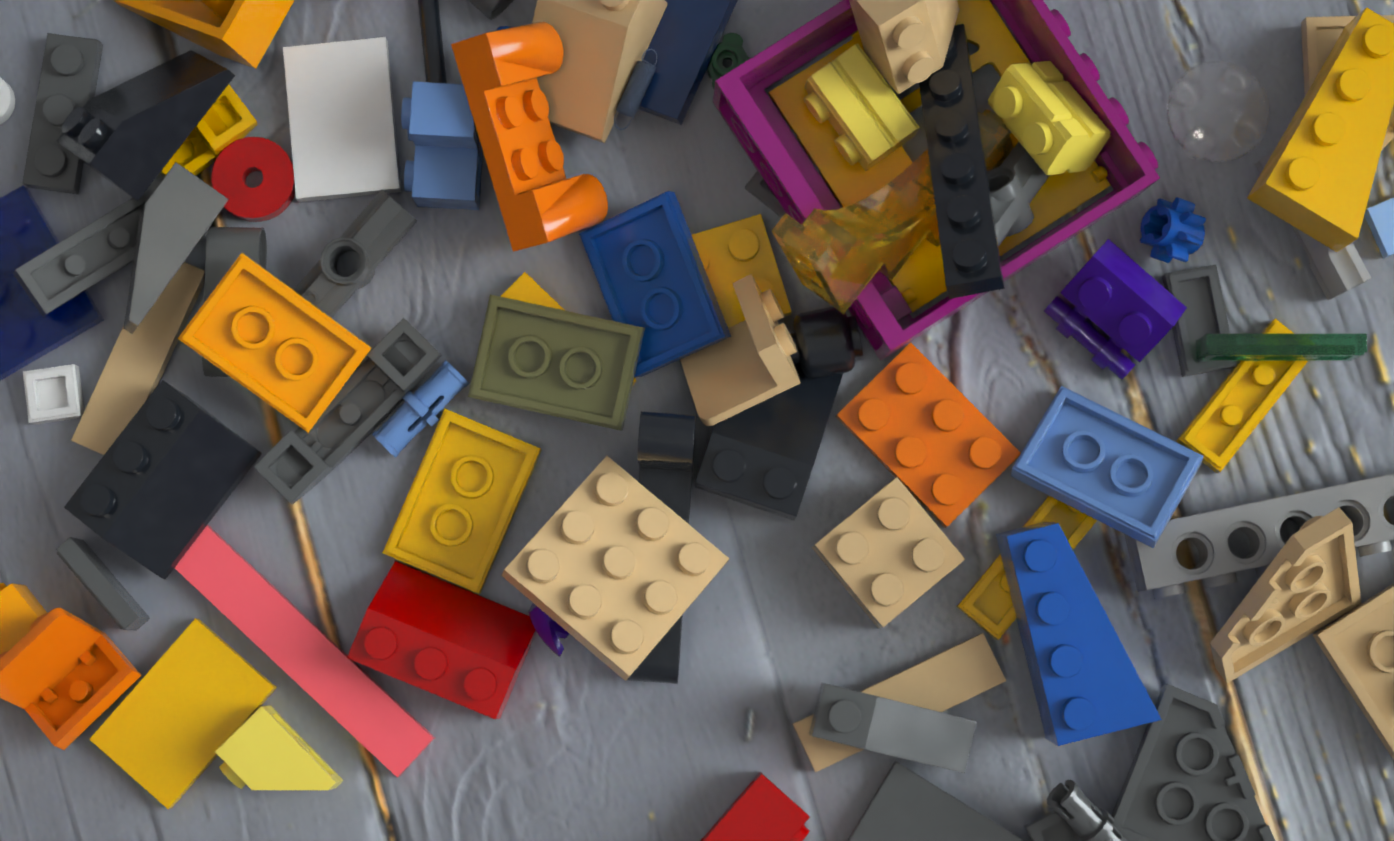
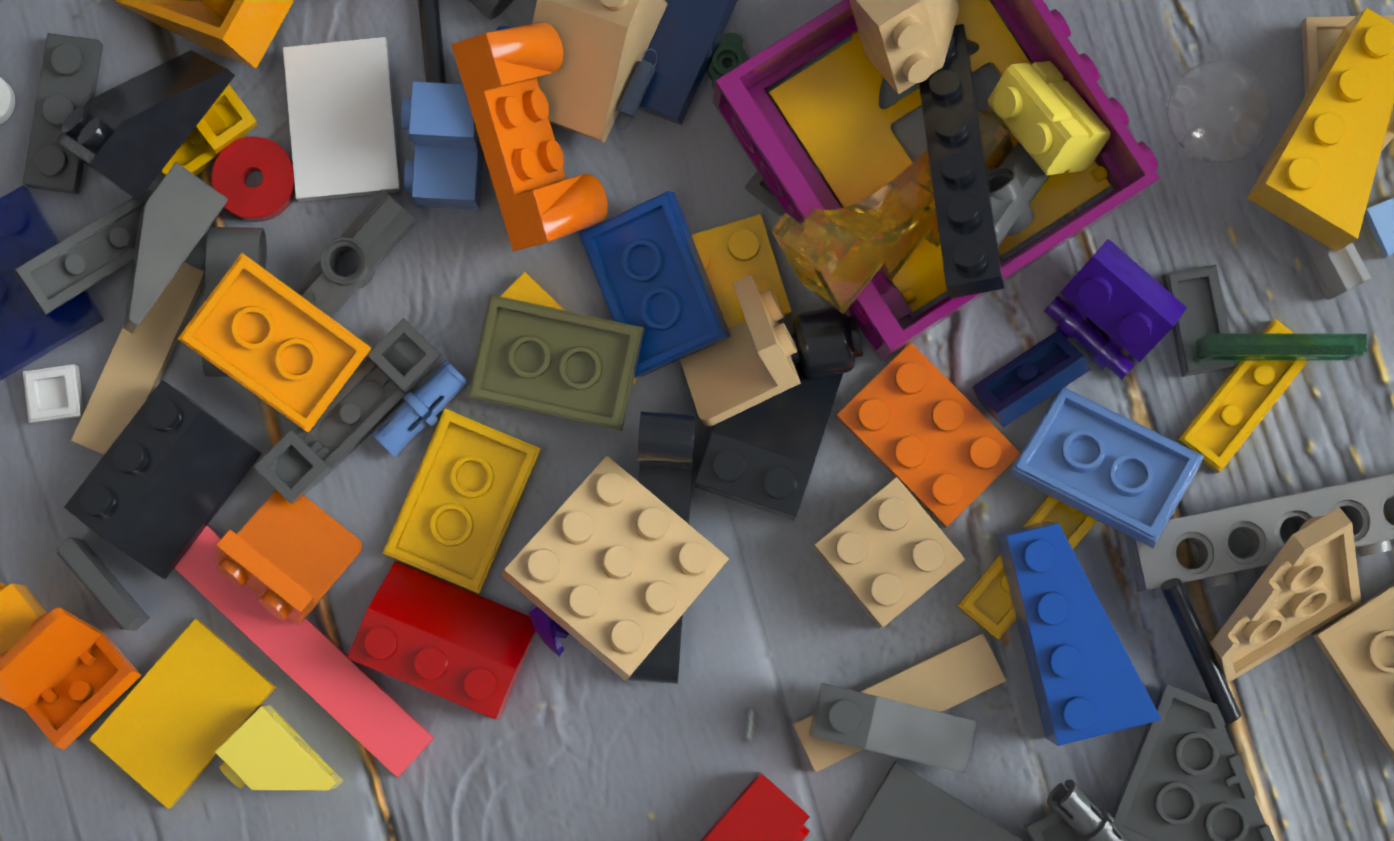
(288, 555): none -> orange bracket
(859, 108): light yellow brick -> none
(1030, 378): none -> dark blue plate
(1172, 230): blue gear -> none
(1200, 649): none -> black bar

